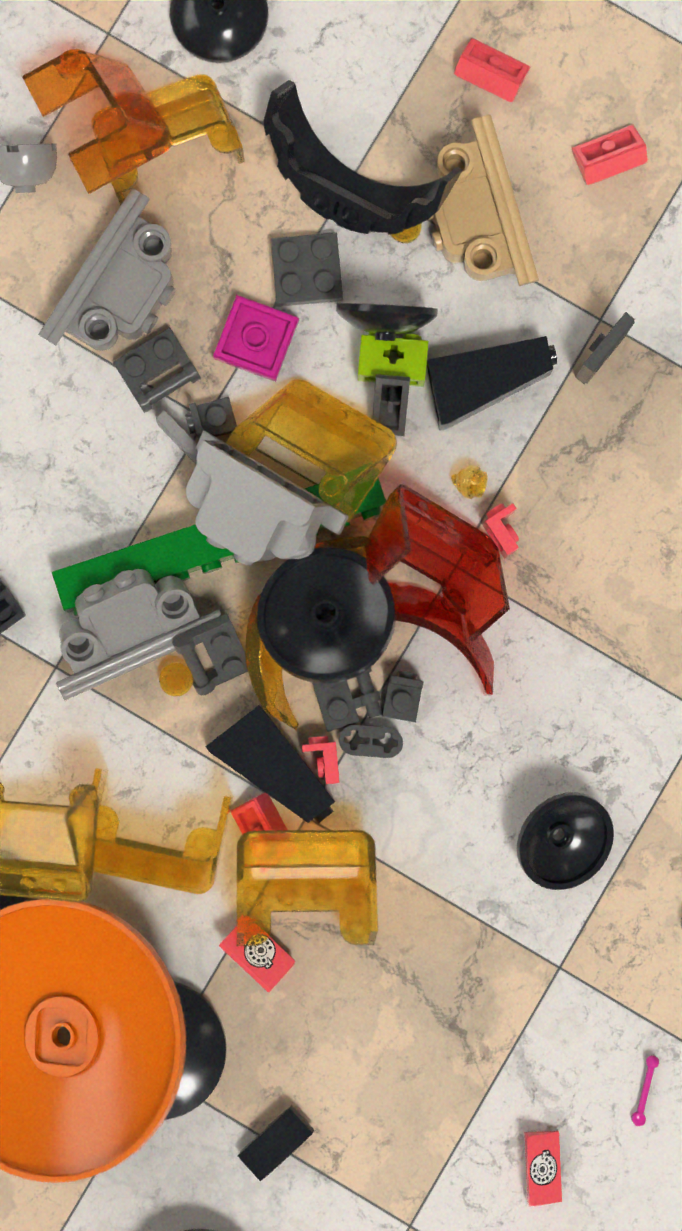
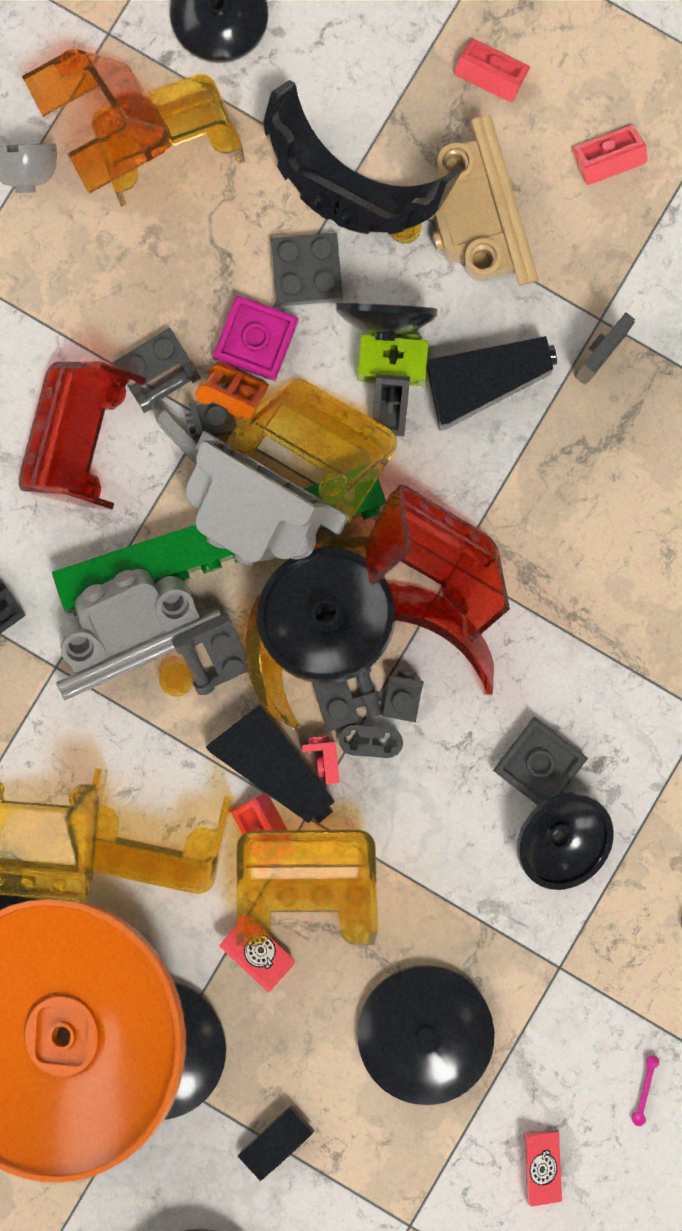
(68, 430): none -> clear red windscreen
(118, 283): light grey brick -> none
(241, 396): none -> orange plate
(425, 1035): none -> black dish
(470, 482): clear yellow plate -> none
(502, 535): coral bracket -> none
(540, 763): none -> dark grey plate

